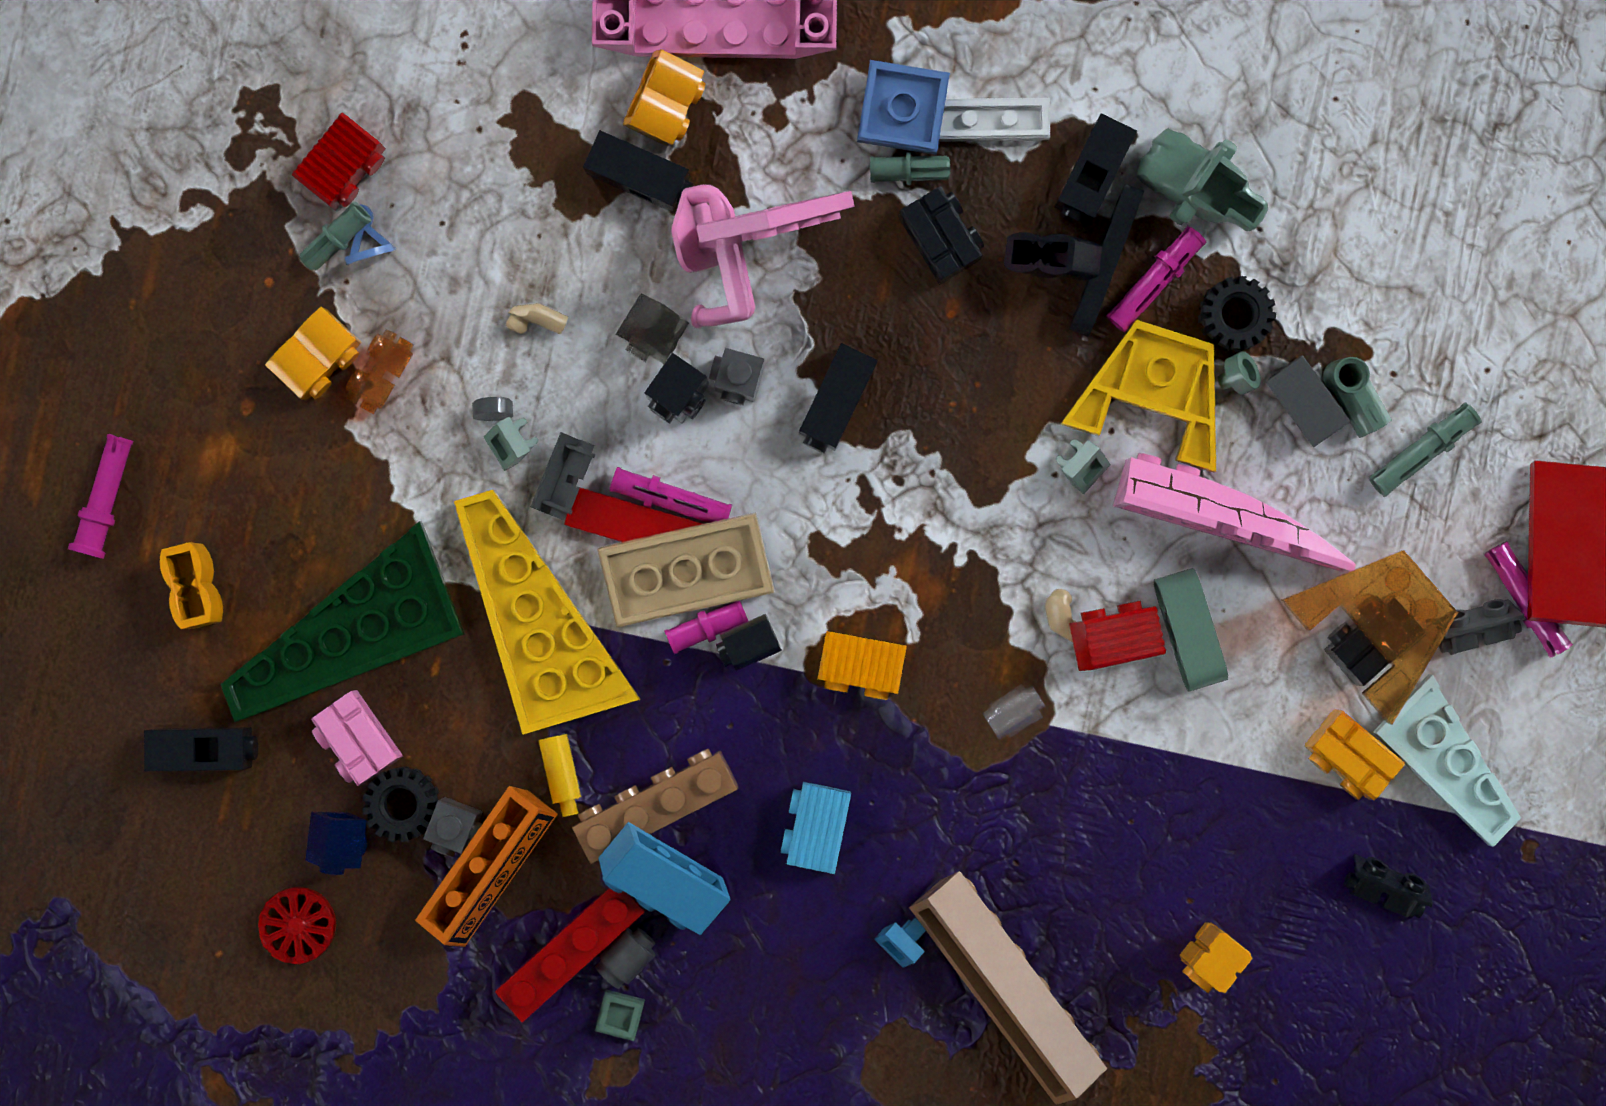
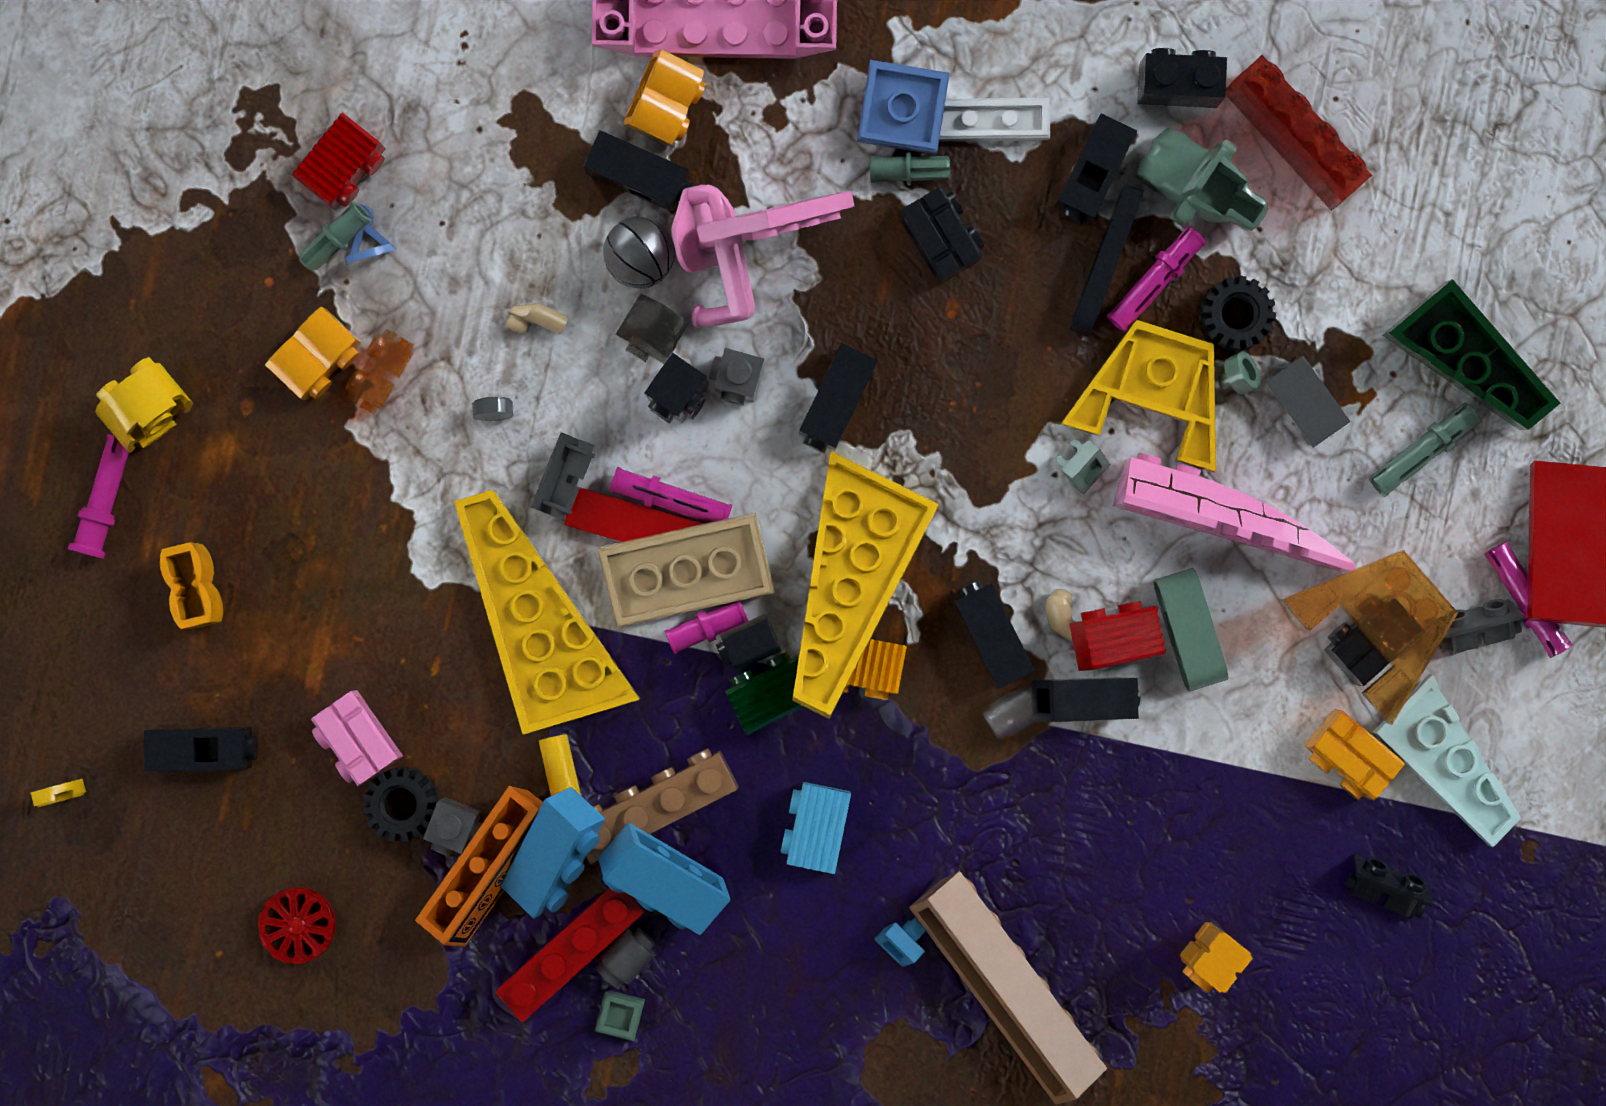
(58, 793): none -> yellow tile
(141, 404): none -> yellow brick
(336, 841): clear blue brick -> none
(367, 622): dark green wing -> none
(508, 443): sand green tile -> none
(553, 853): none -> dark azure brick
(638, 252): none -> flat silver piece
(766, 696): none -> dark green brick
(860, 556): none -> yellow wing
(992, 634): none -> black brick
(1053, 256): black brick -> none
(1085, 699): none -> black brick
(1182, 79): none -> black brick
(1297, 132): none -> clear red brick
(1358, 400): sand green piece -> none
(1470, 353): none -> dark green wedge

